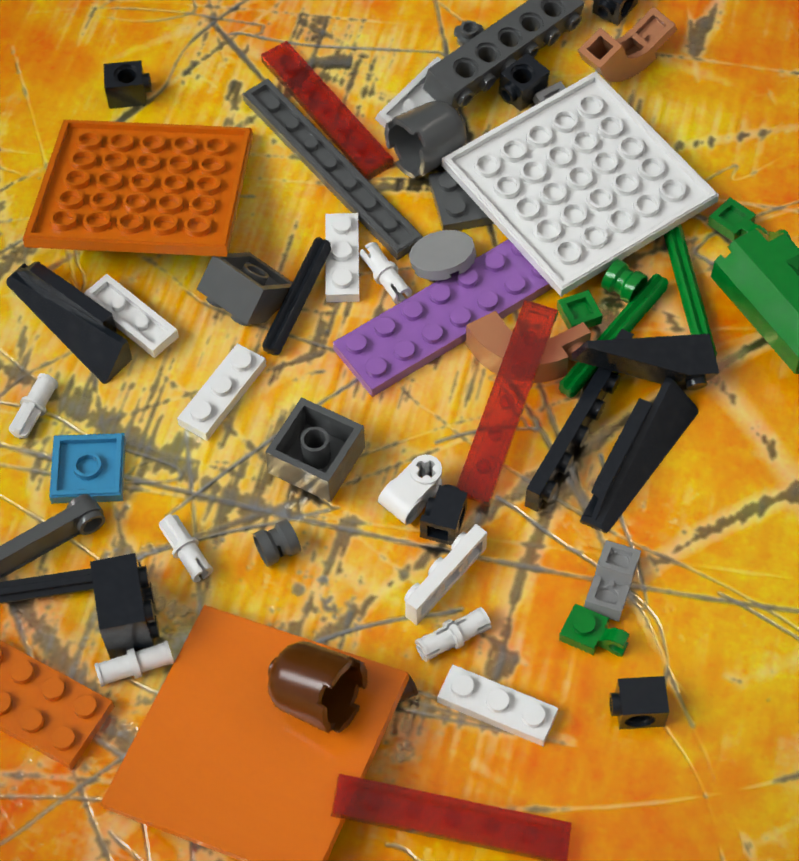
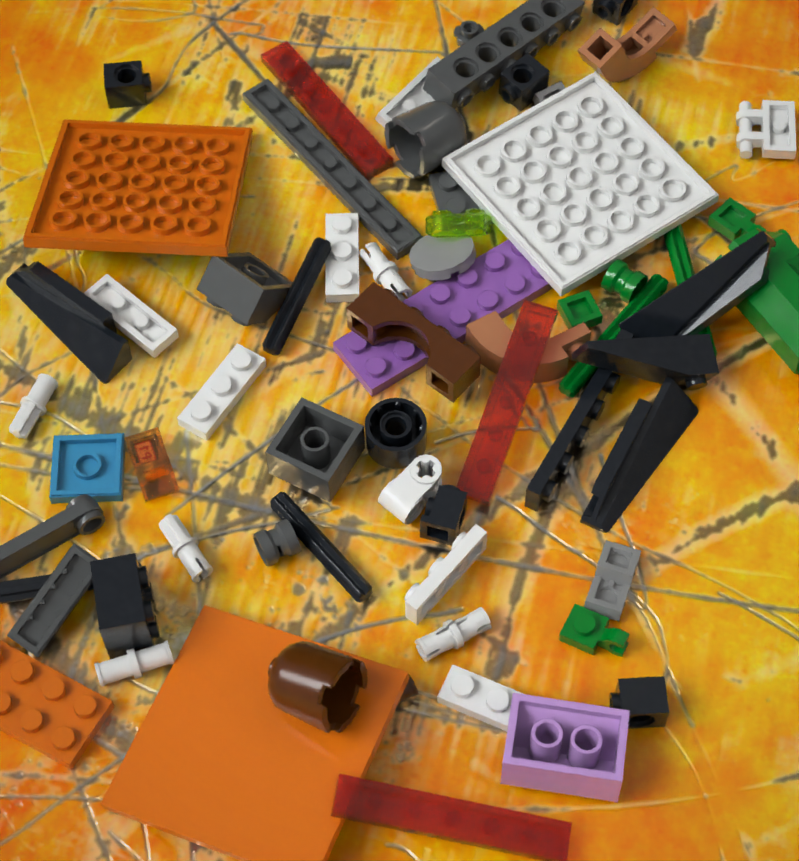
(54, 601): none -> dark grey plate
(151, 464): none -> clear orange slope
(322, 547): none -> black axle
(382, 317): none -> reddish brown arch
(395, 432): none -> black piece
(445, 224): none -> clear neon green plate
(565, 747): none -> lavender slope
(706, 294): none -> black wedge
(777, 129): none -> white plate

